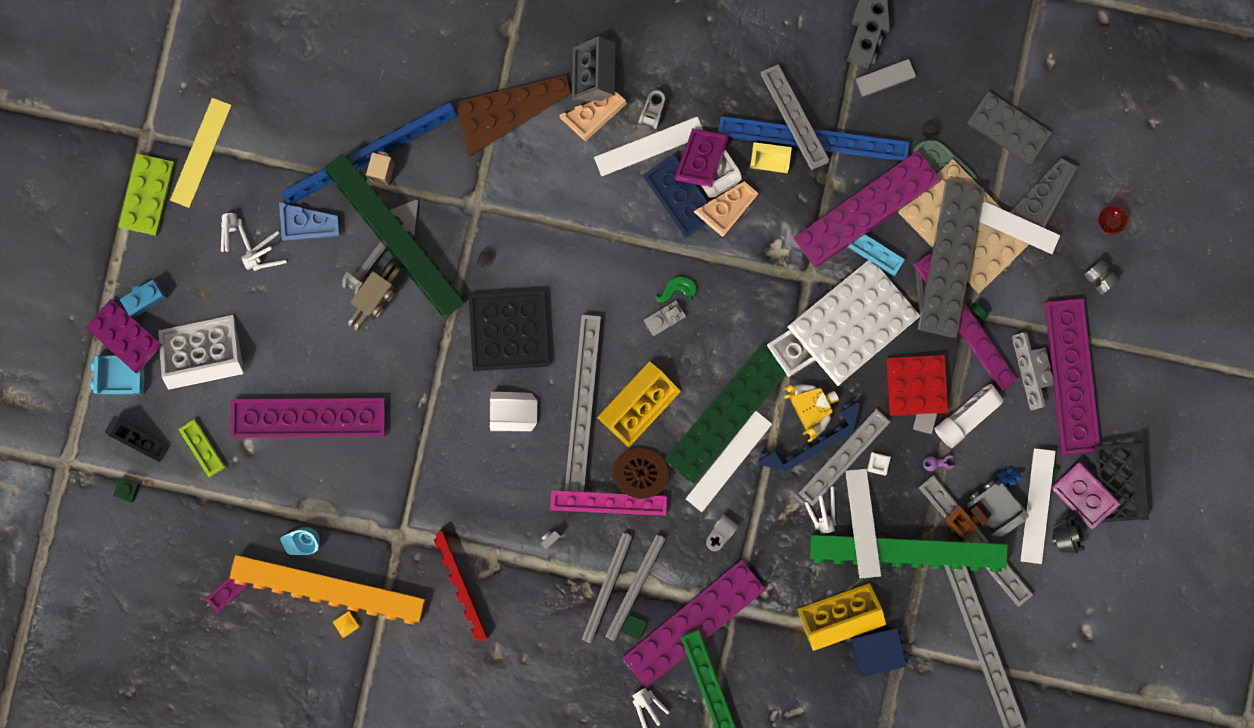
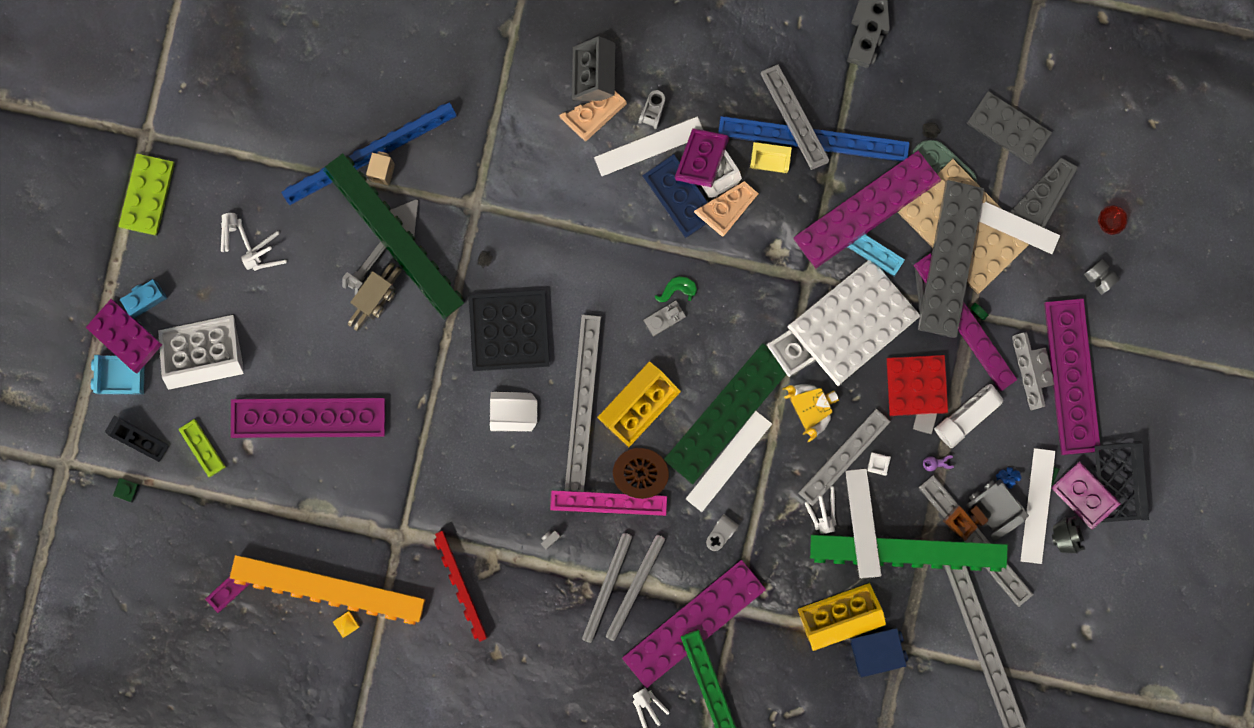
(200, 152): light yellow sticker -> none
(301, 541): medium azure cap -> none
(306, 224): medium blue wing -> none
(499, 113): reddish brown wing -> none
(634, 627): dark green tile -> none
(849, 416): dark blue slope -> none
(885, 78): light grey tile -> none

